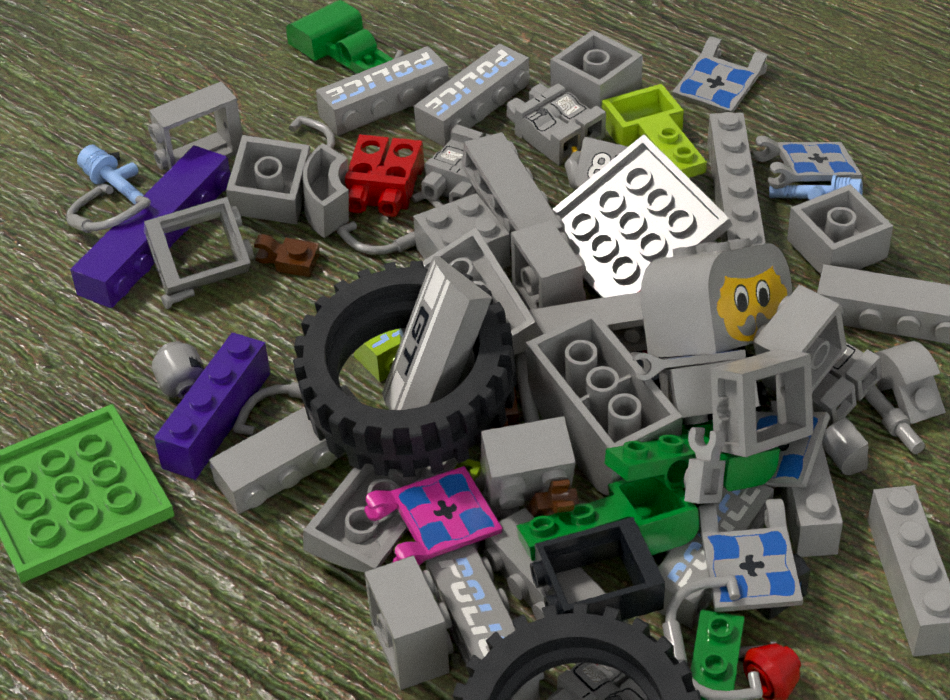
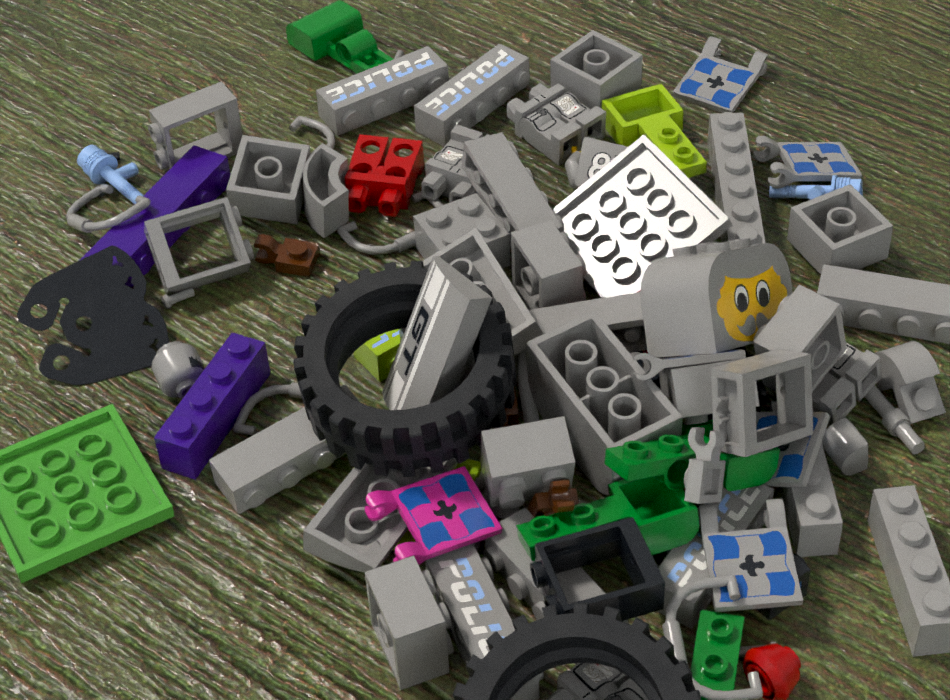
(117, 313): none -> black piece

